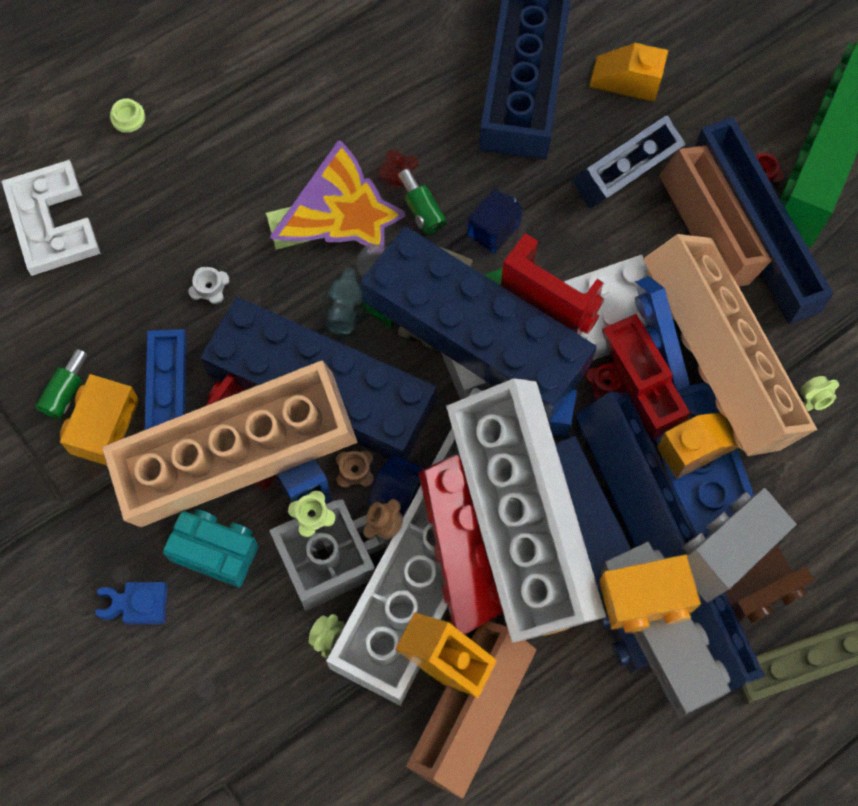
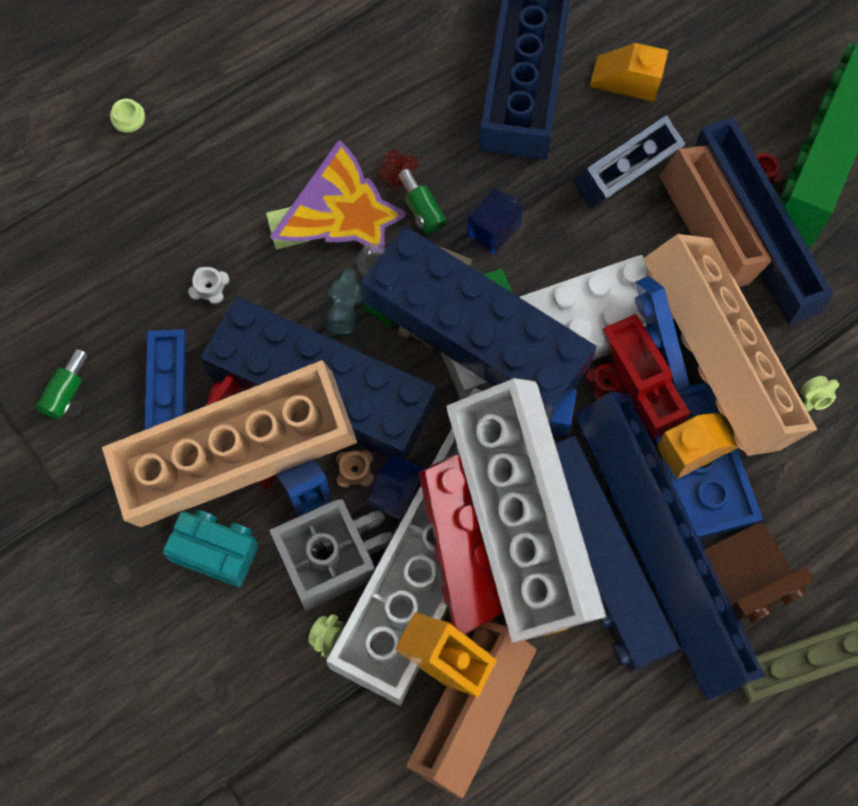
(40, 241): white plate -> none
(99, 418): light orange brick -> none
(140, 604): blue plate -> none
(312, 502): yellowish green plate -> none
(383, 520): medium nougat plate -> none
(548, 292): red panel -> none
(649, 593): light orange brick -> none
(676, 650): light grey brick -> none
(736, 542): light grey brick -> none

